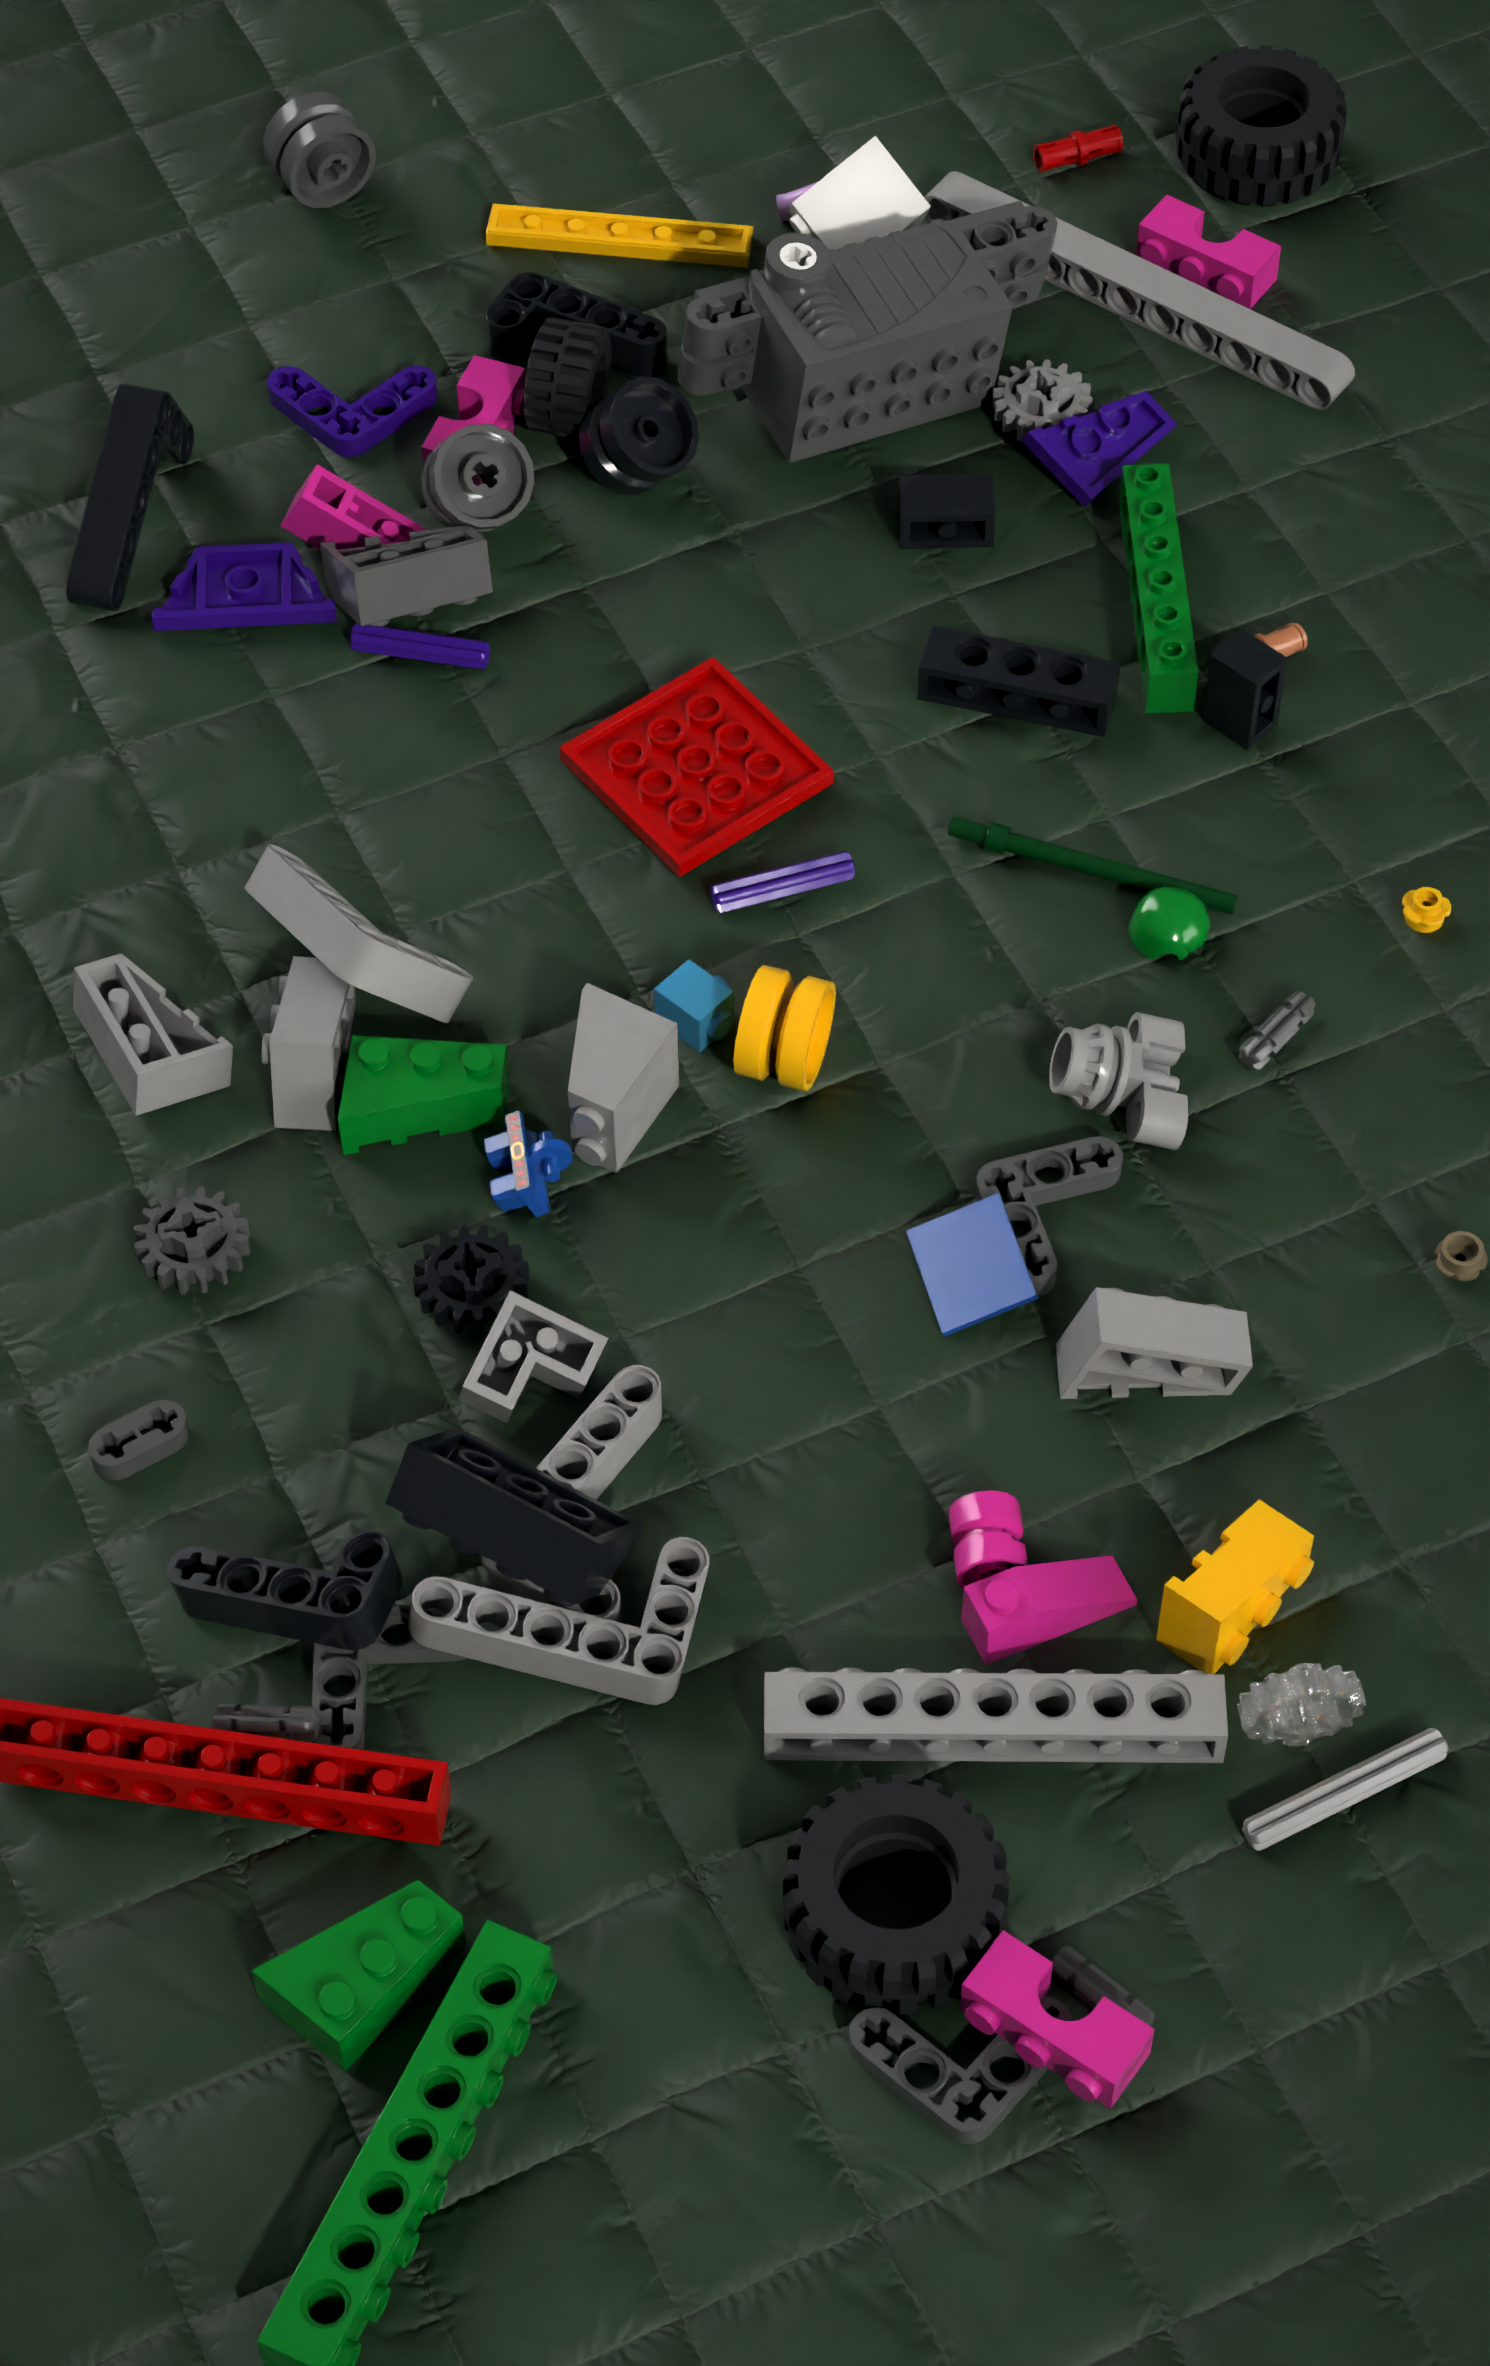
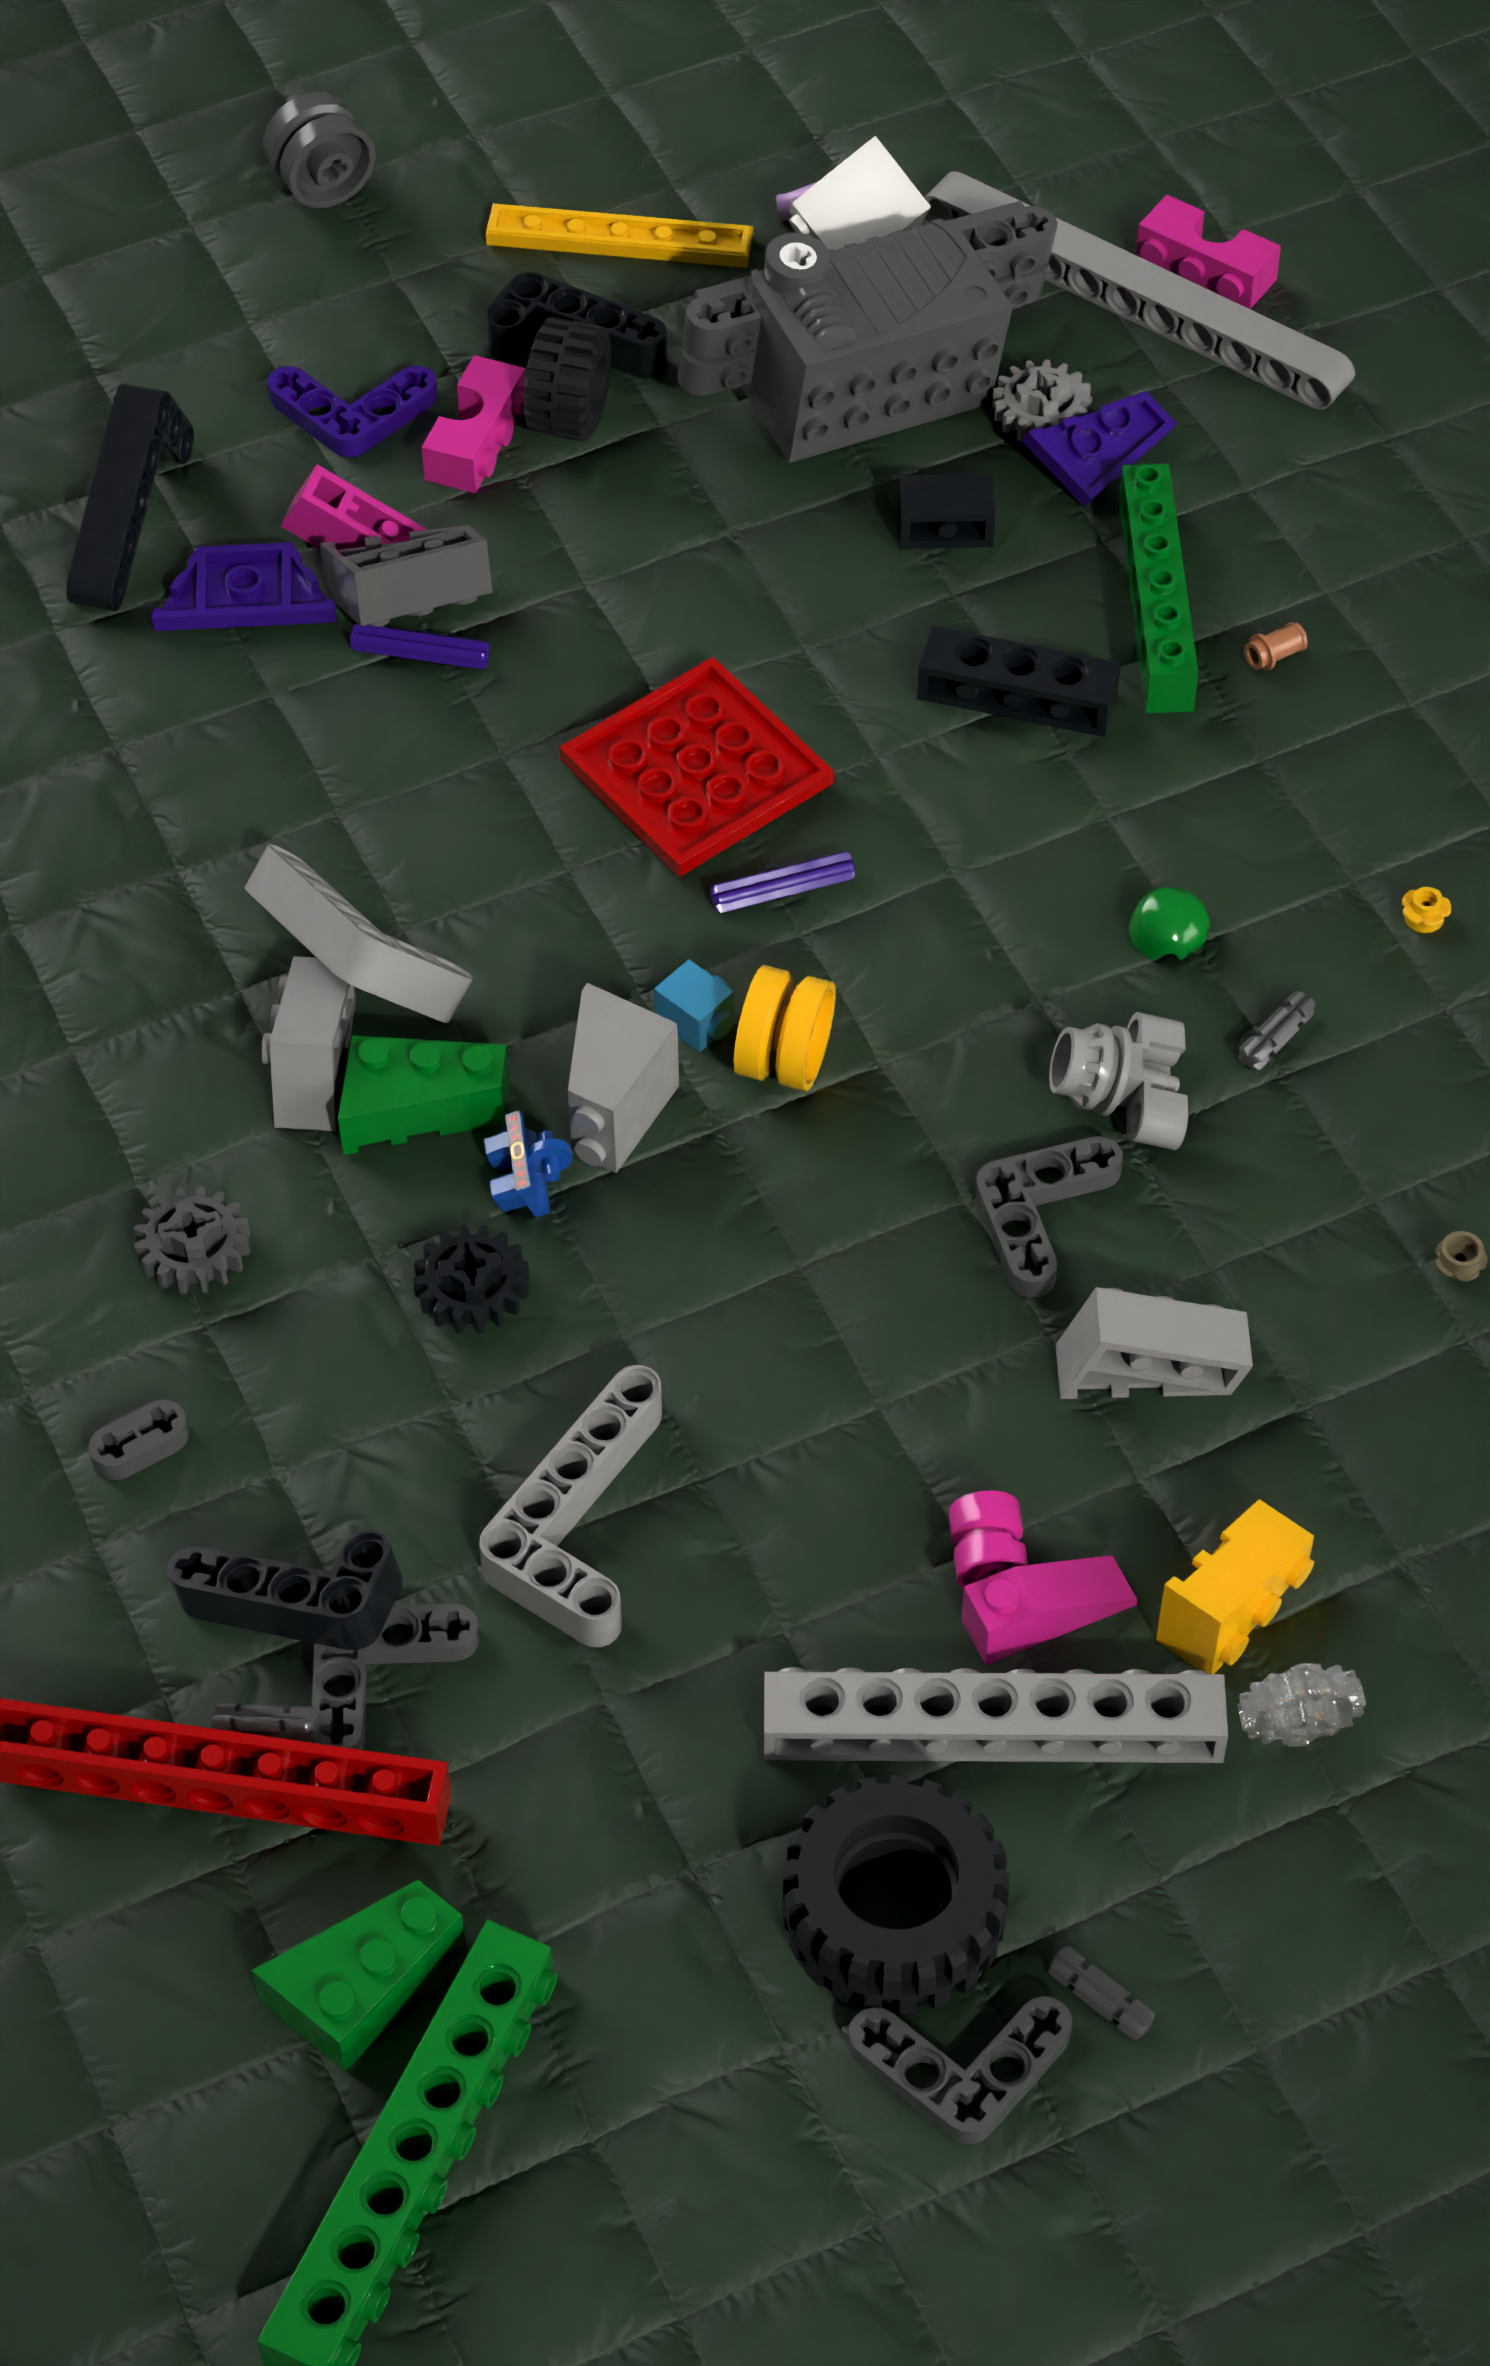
(145, 1038): light grey wedge -> none
(500, 463): dark grey wheel -> none
(512, 1515): black slope -> none
(525, 1344): light grey brick -> none
(572, 1630): light grey beam -> none
(638, 435): black wheel -> none
(971, 1264): piece -> none
(1000, 839): dark green bar -> none
(1078, 148): red pin -> none
(1091, 2054): dark pink arch -> none
(1244, 688): black brick -> none
(1253, 161): black tyre -> none
(1345, 1789): light grey axle -> none

